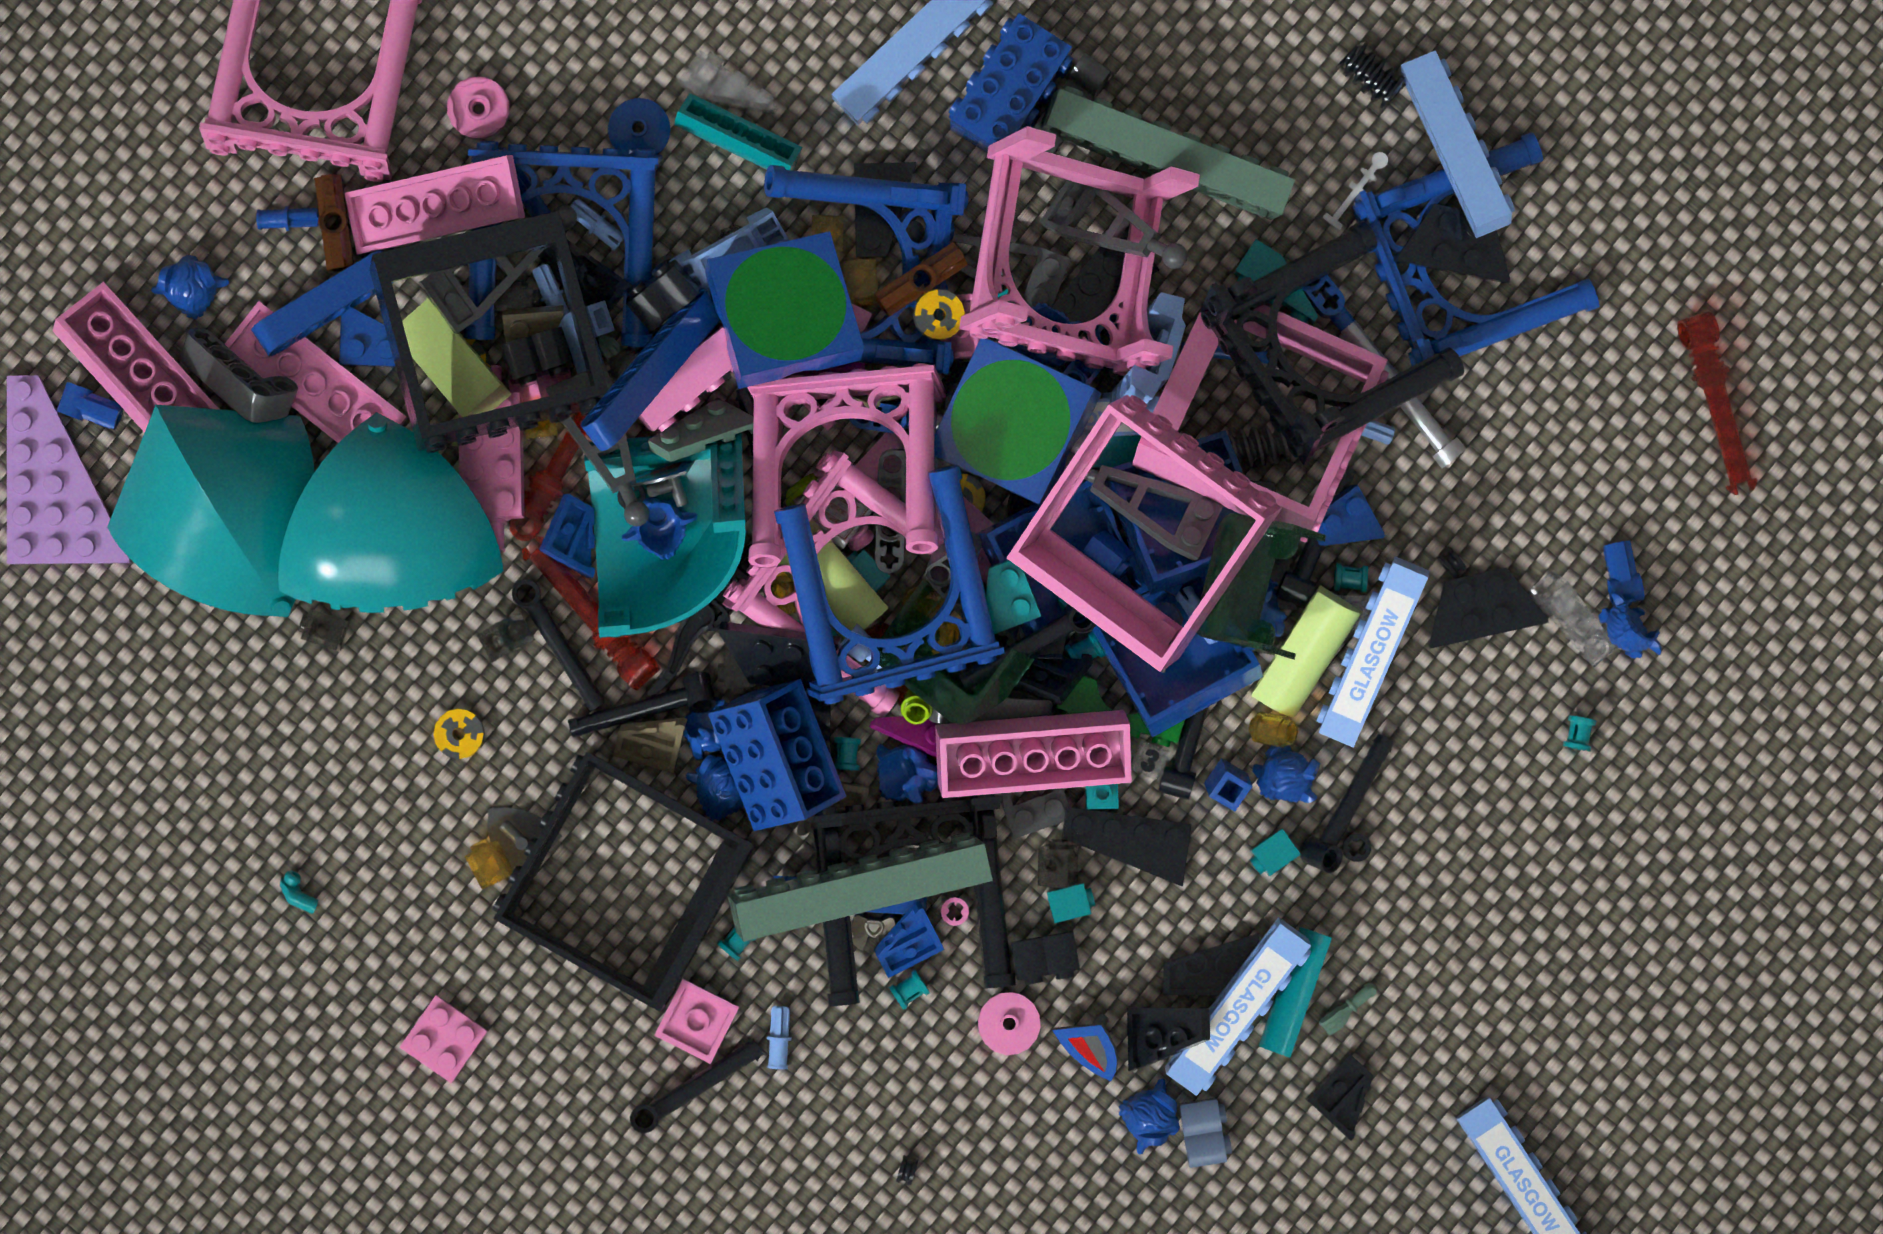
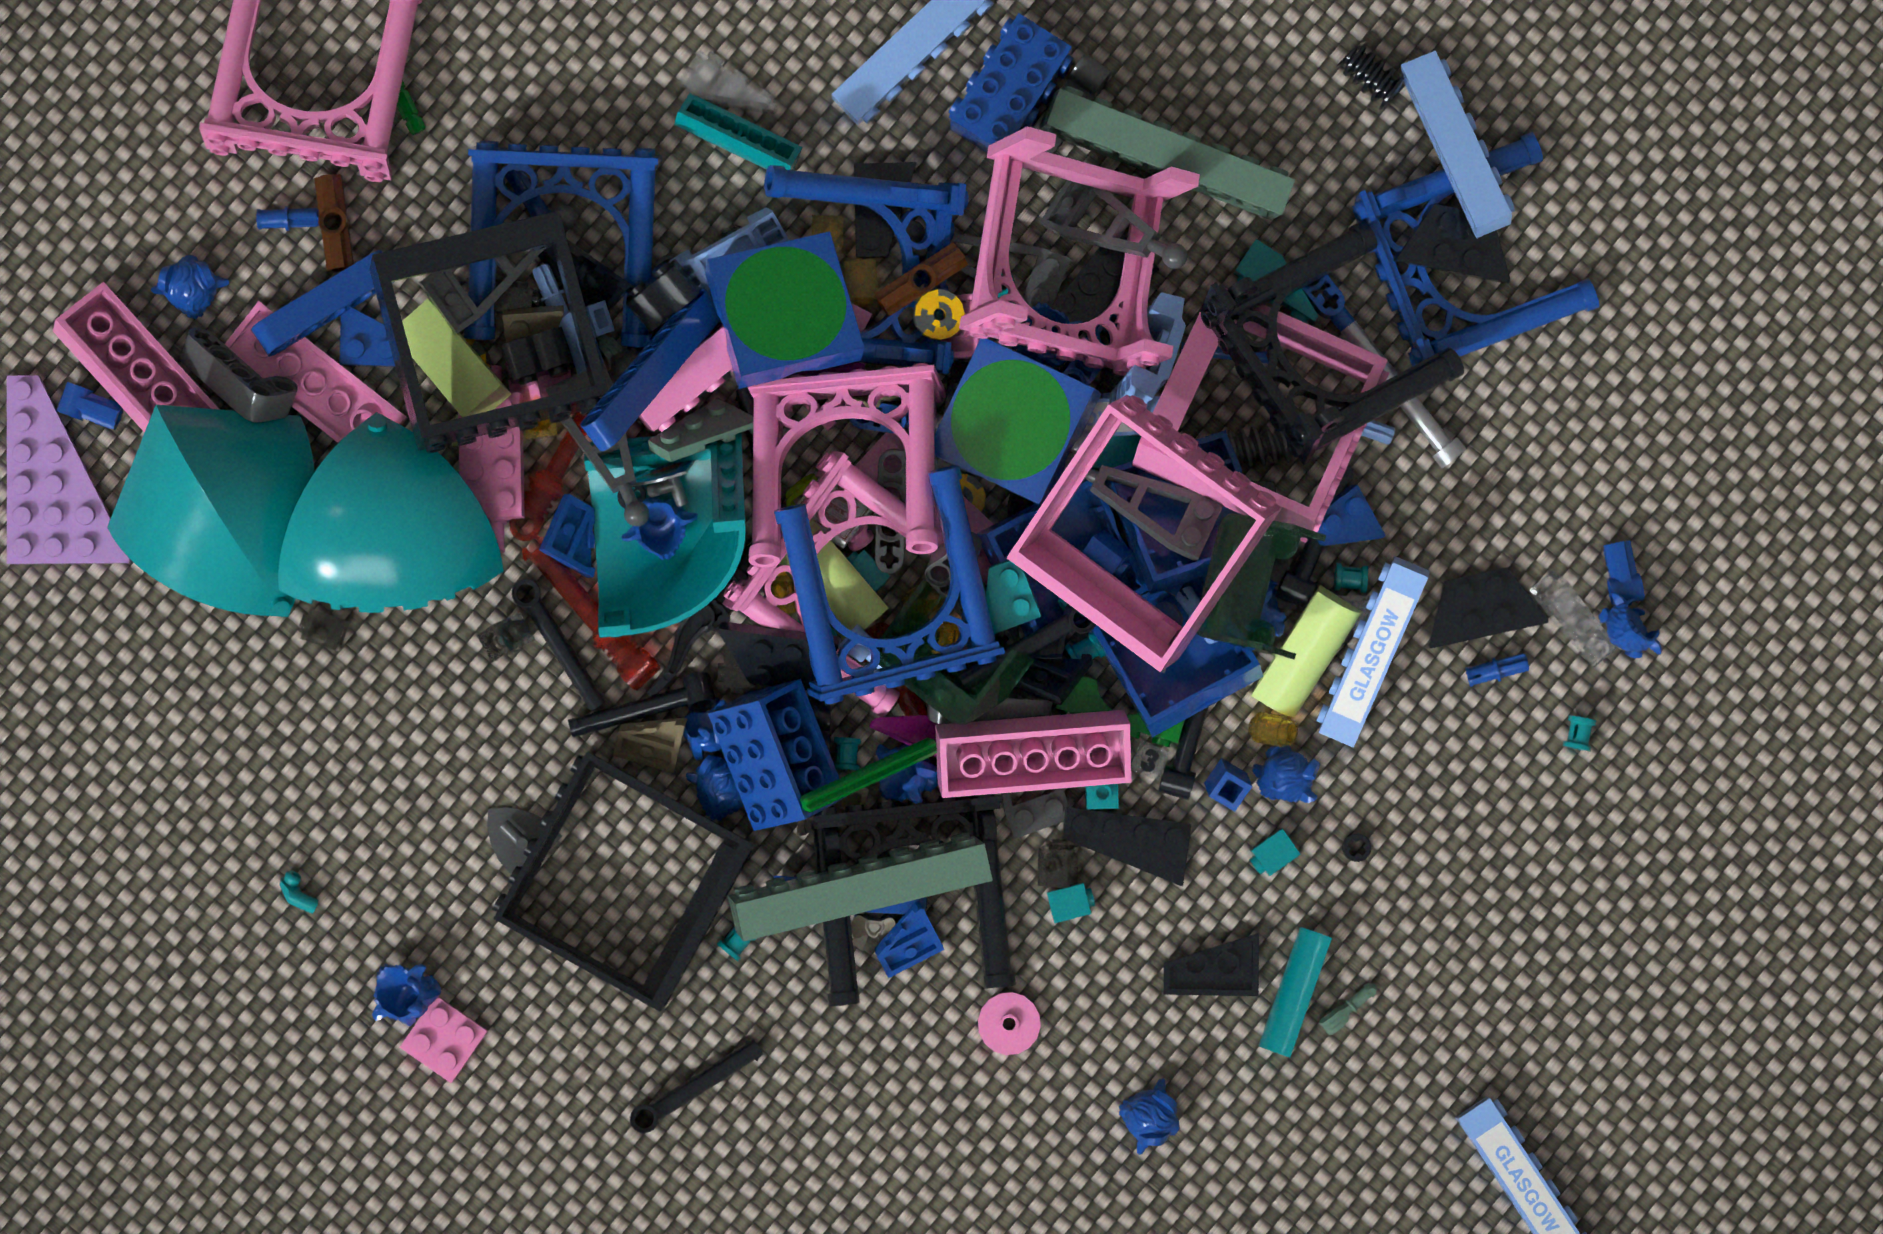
(404, 993): none -> blue hair
(409, 112): none -> green axle
(434, 204): bright pink plate -> none
(445, 729): yellow piece -> none
(478, 91): bright pink plate -> none
(488, 863): clear yellow brick -> none
(597, 224): light blue axle -> none
(655, 121): blue dish -> none
(696, 1021): bright pink plate -> none
(779, 1037): light blue axle -> none
(868, 775): none -> green axle
(907, 1170): black bush -> none
(909, 989): teal bush -> none
(915, 709): lime cone -> none
(944, 911): bright pink bush -> none
(1045, 956): black brick -> none
(1091, 1046): shield -> none
(1163, 1032): black wing -> none
(1204, 1132): sand blue brick -> none
(1239, 1005): light blue brick -> none
(1324, 852): black piece -> none
(1342, 1094): black wing -> none
(1378, 161): white piece -> none
(1451, 562): black bush -> none
(1497, 669): none -> blue axle
(1699, 335): clear red piece -> none

